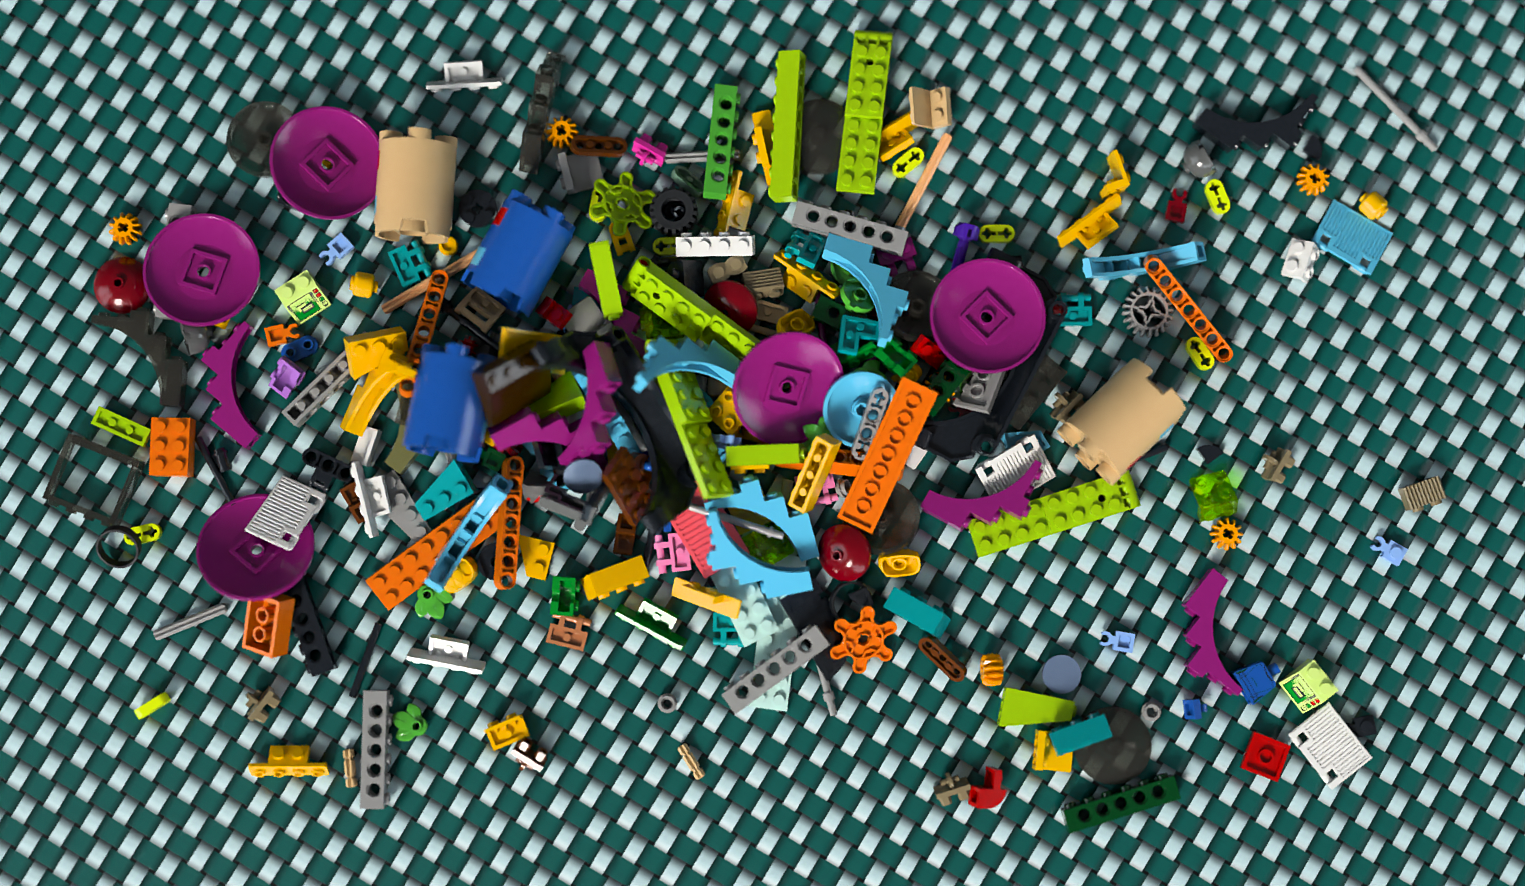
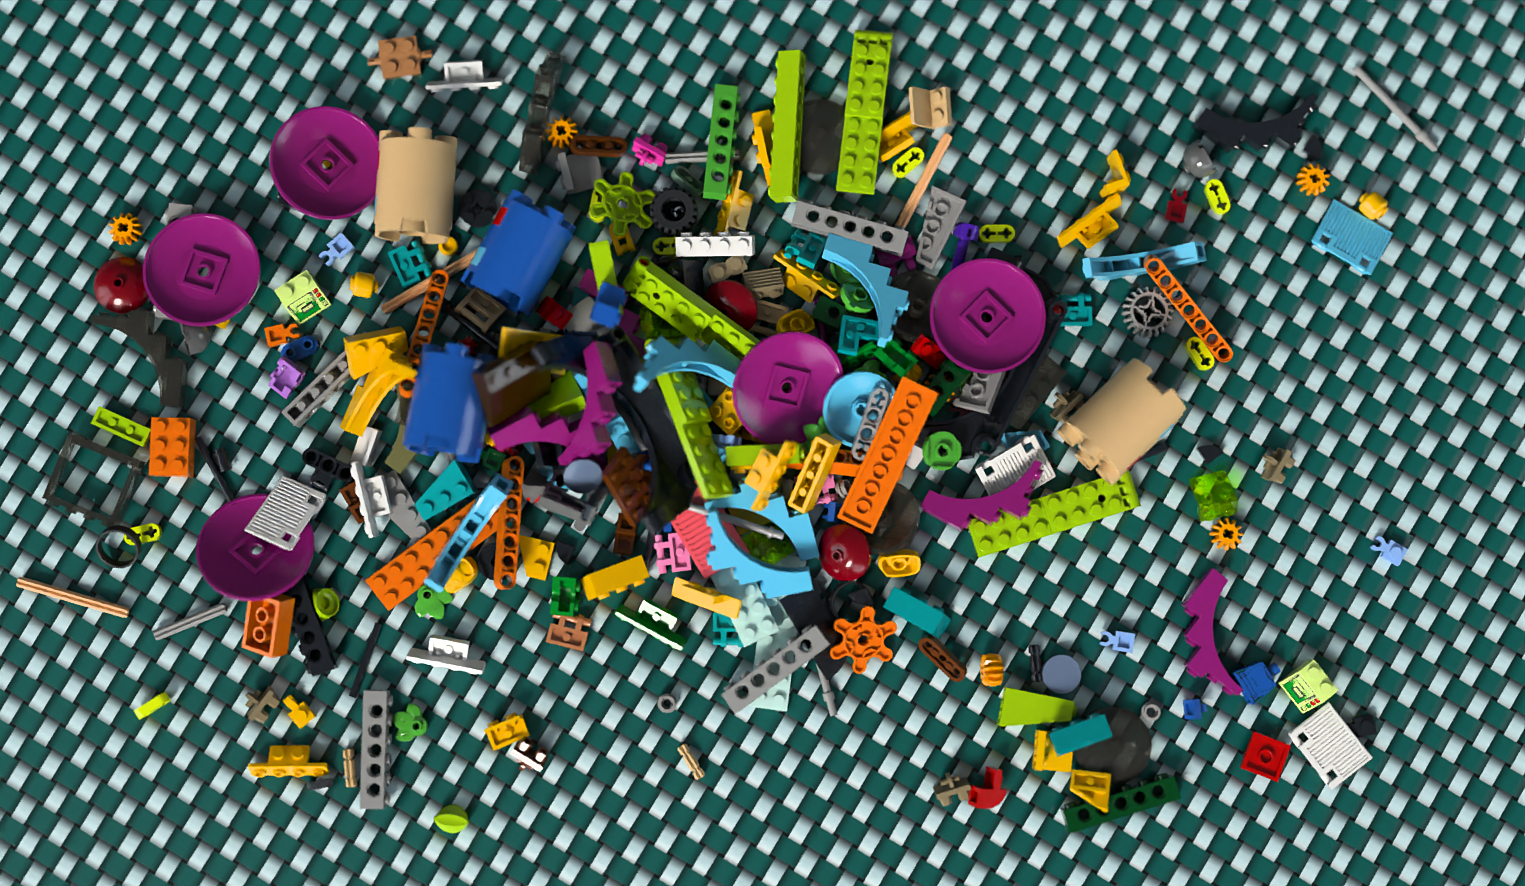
(73, 597): none -> light nougat axle
(223, 387): magenta arch -> none
(252, 136): clear smoke dish -> none
(301, 713): none -> yellow plate
(319, 784): none -> black tile
(325, 602): none -> lime piece
(399, 57): none -> medium nougat plate
(451, 818): none -> lime piece
(564, 551): none -> black tile
(607, 305): none -> blue brick
(767, 471): none -> yellow bracket
(833, 511): none -> blue tile
(933, 443): none -> bright green plate
(938, 226): none -> light grey wing
(1035, 663): none -> black axle
(1092, 787): none -> yellow wing
(1300, 260): white bracket -> none
(1422, 493): dark tan brick -> none

